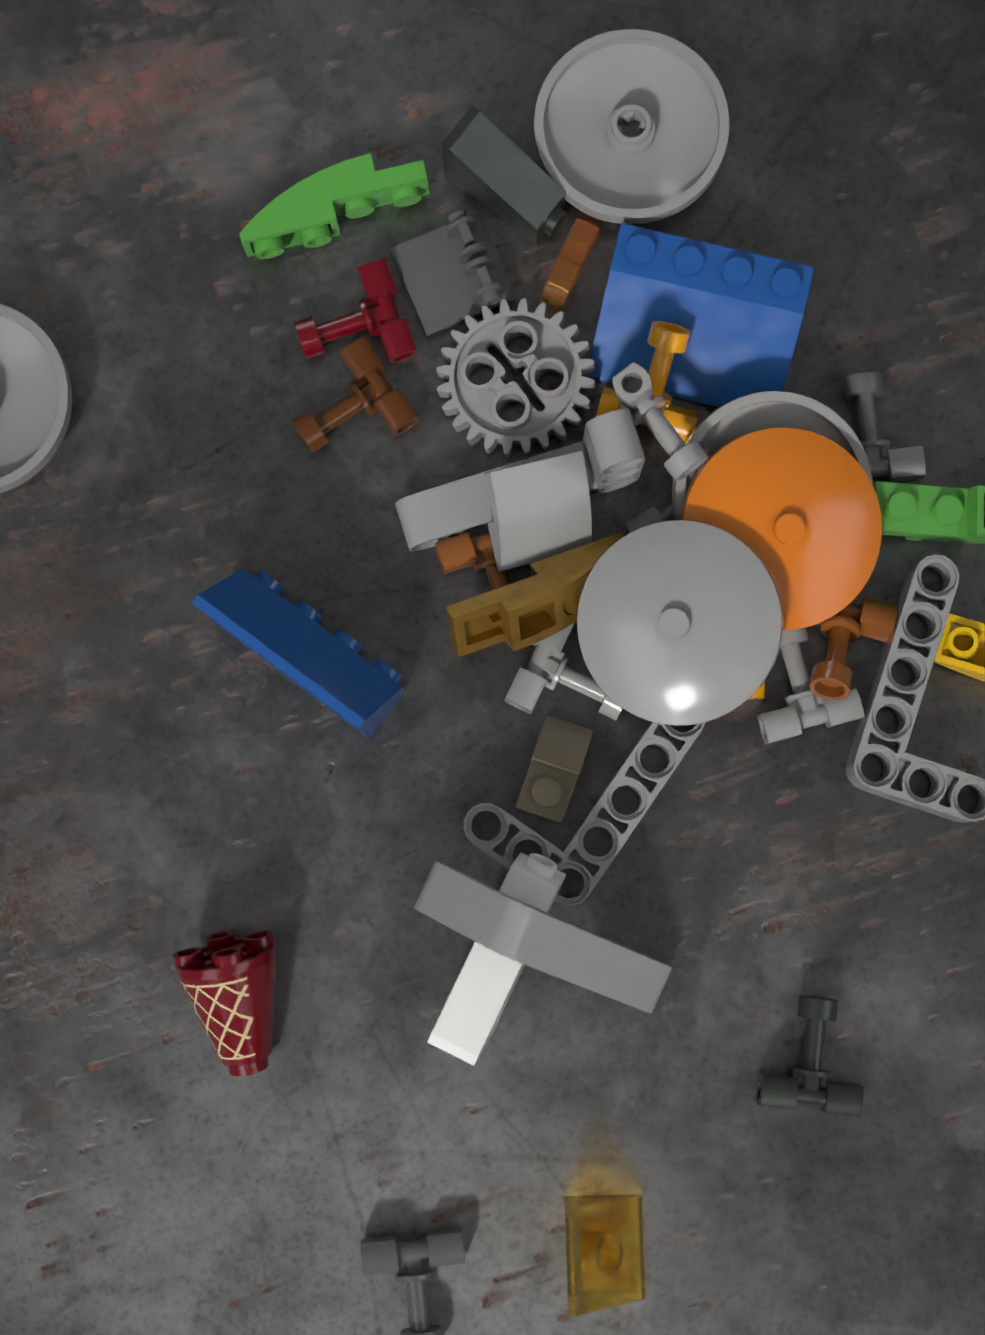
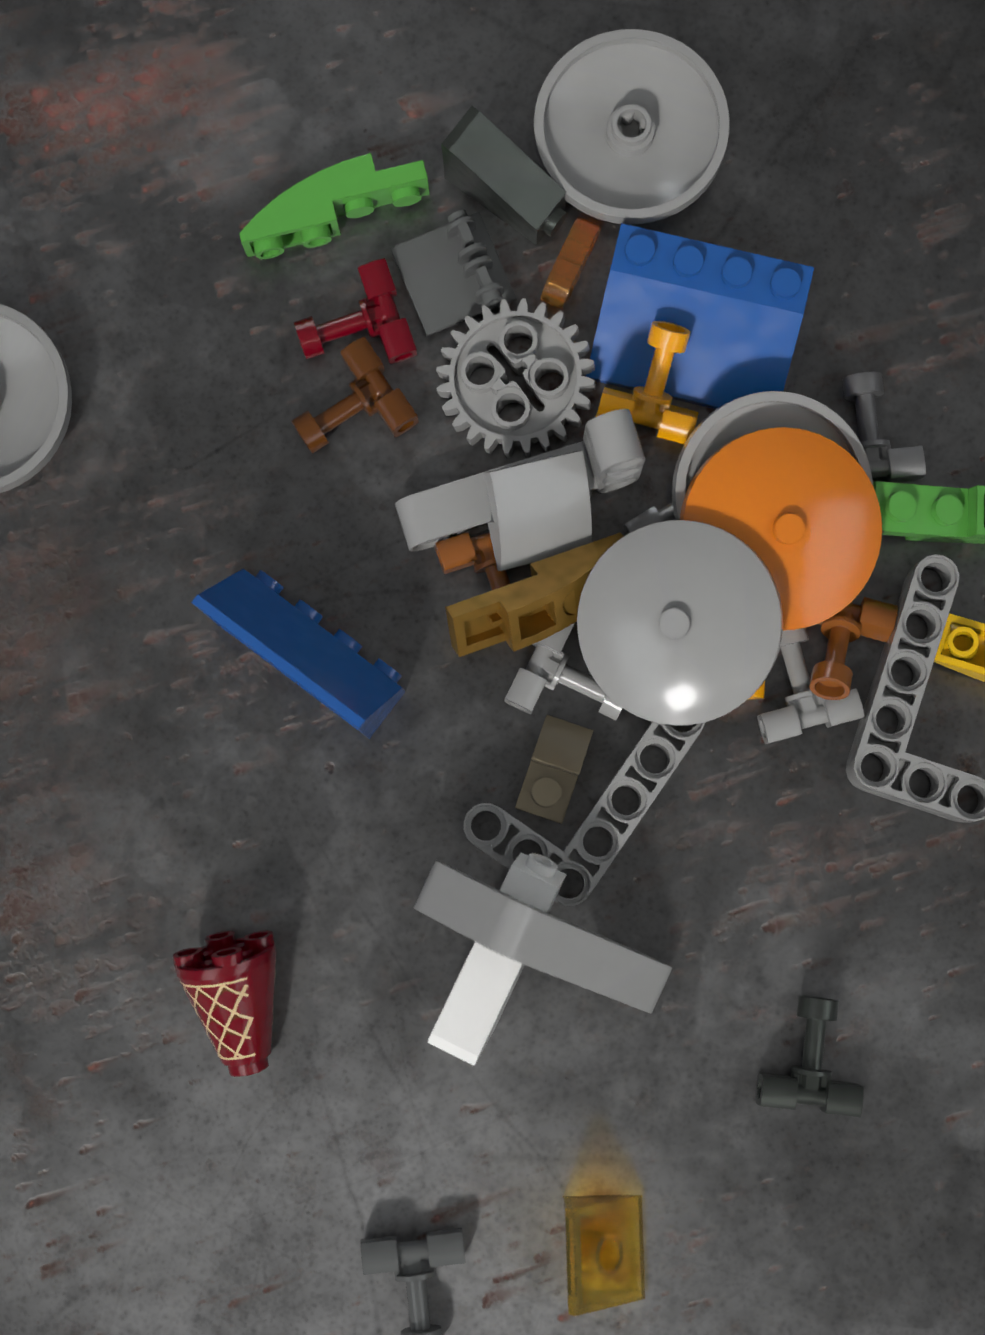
(635, 393): light grey bar -> none

